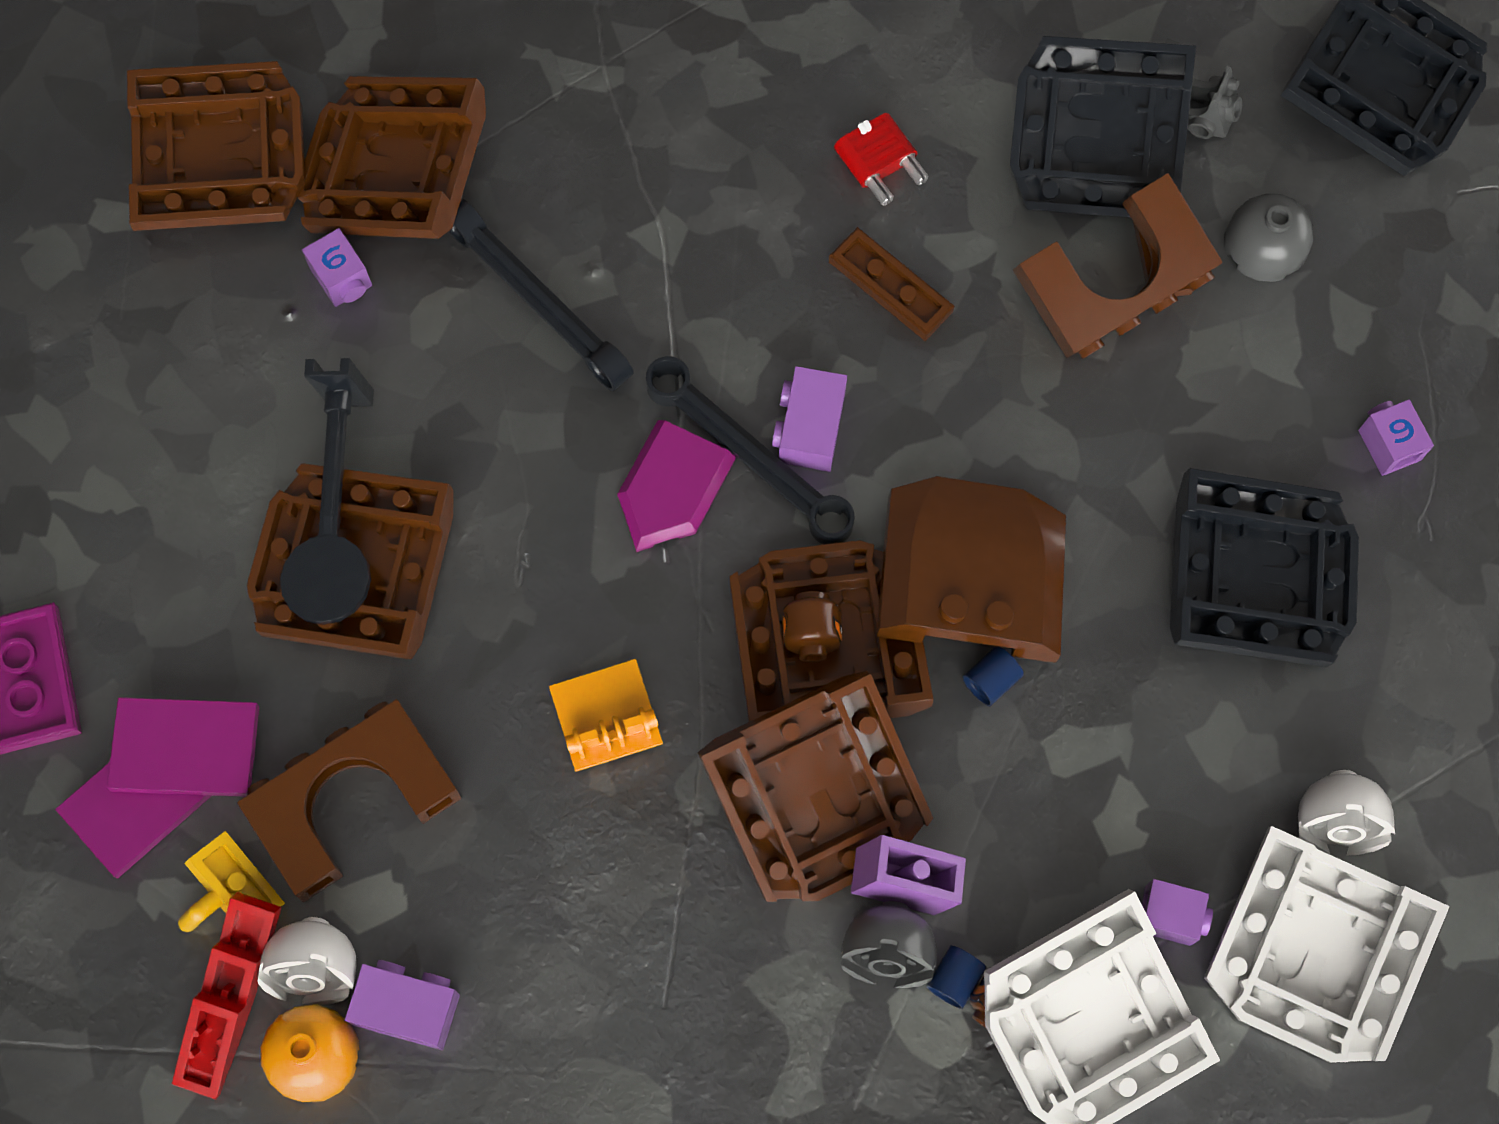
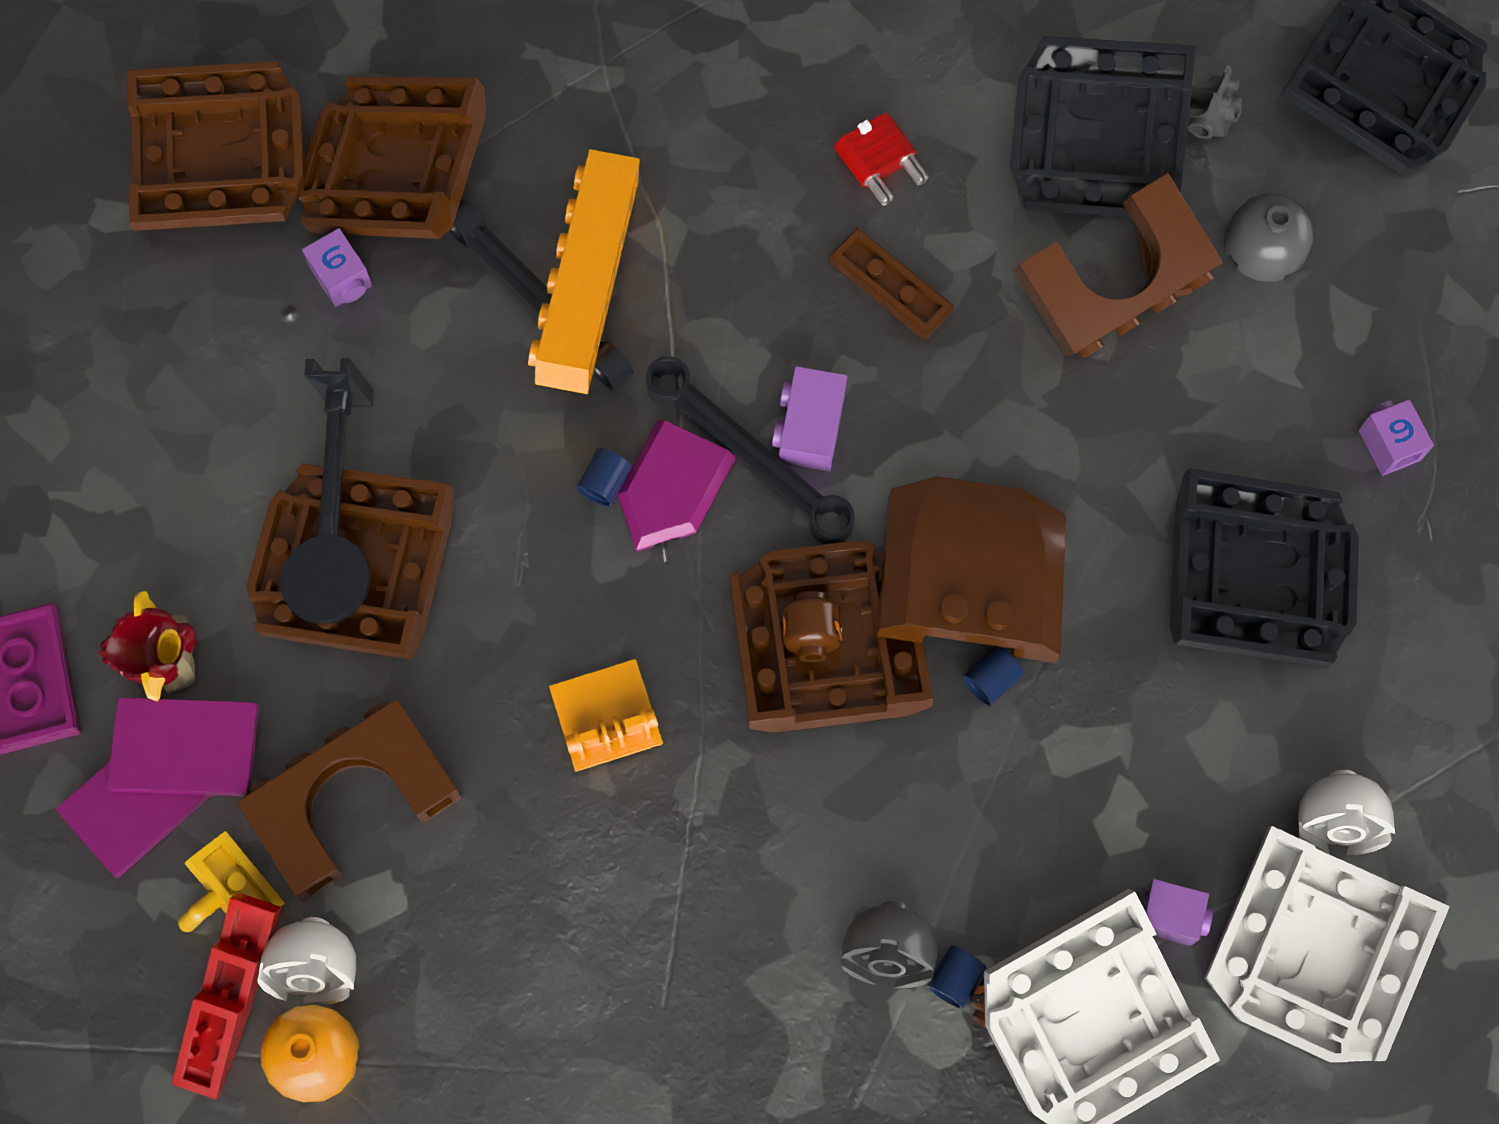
(152, 648): none -> dark red hair
(403, 1005): medium lavender brick -> none
(586, 272): none -> light orange brick
(604, 477): none -> dark blue beam
(815, 787): reddish brown wedge -> none
(908, 874): medium lavender brick -> none

